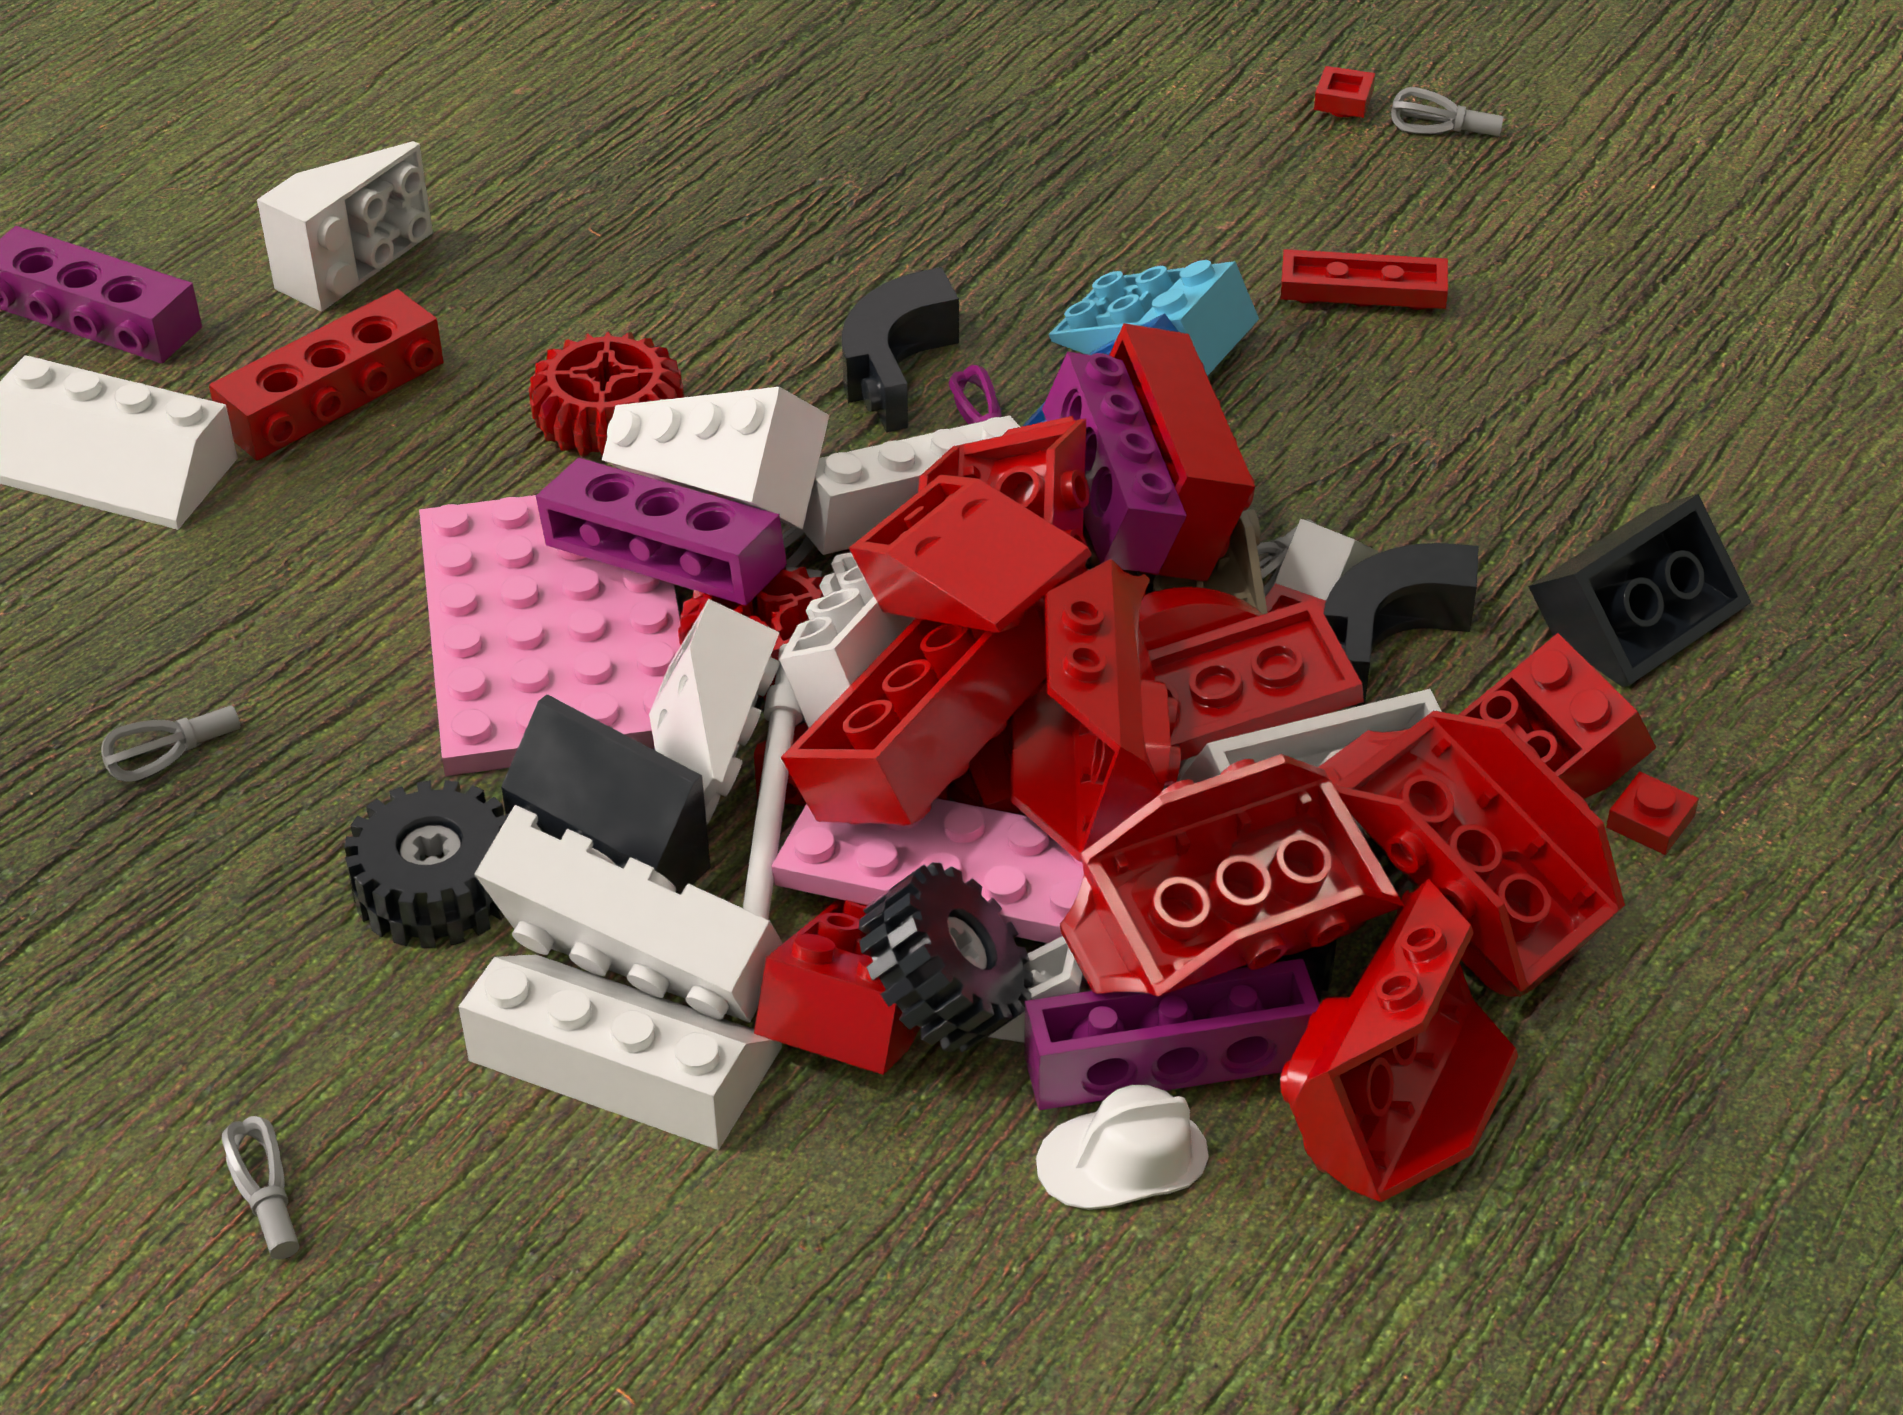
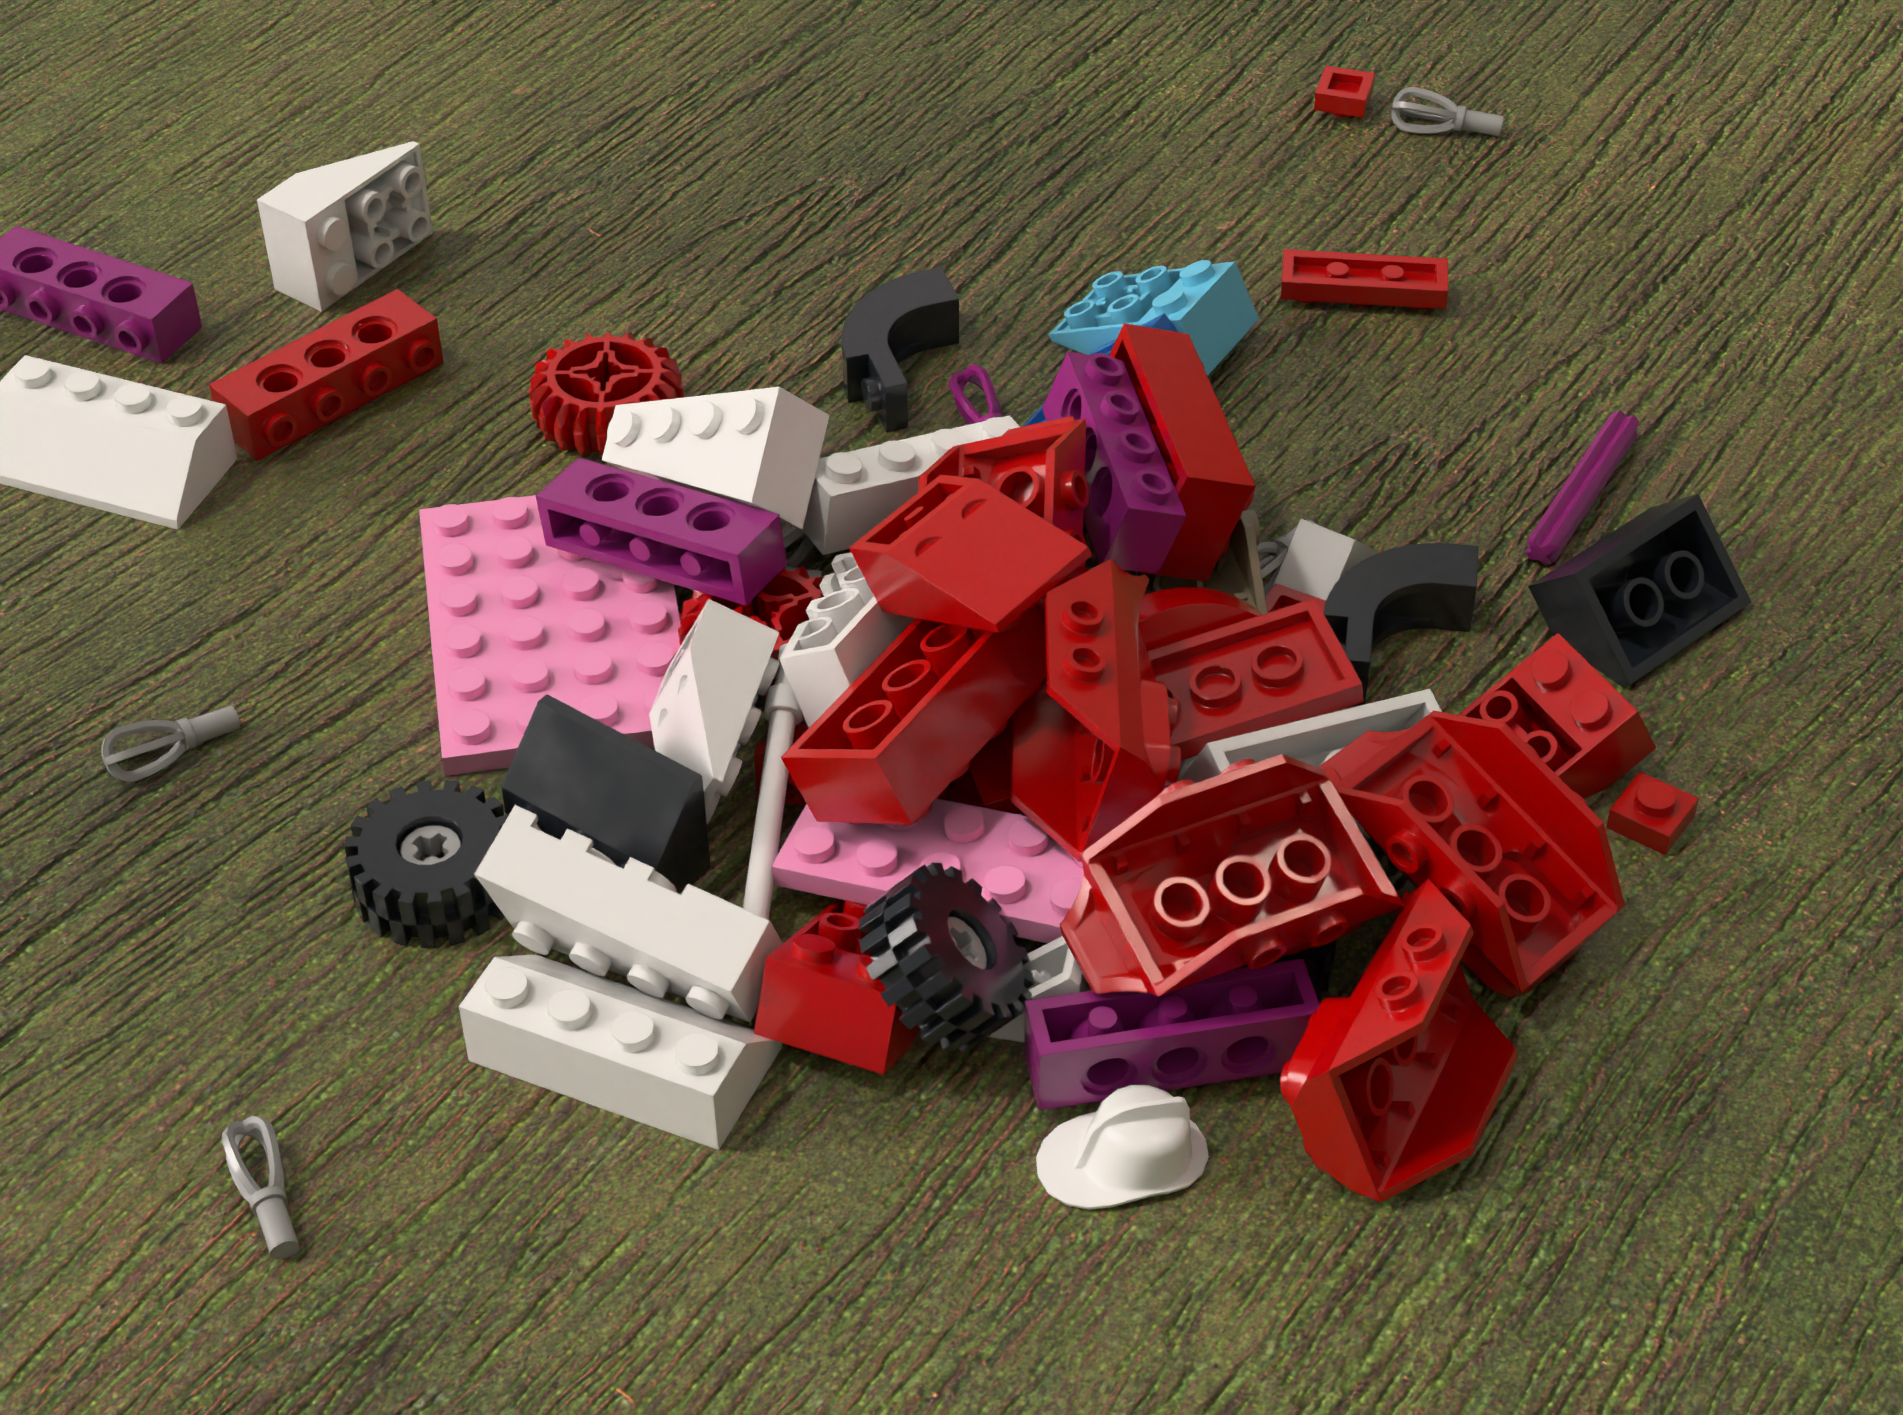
(1582, 488): none -> magenta axle

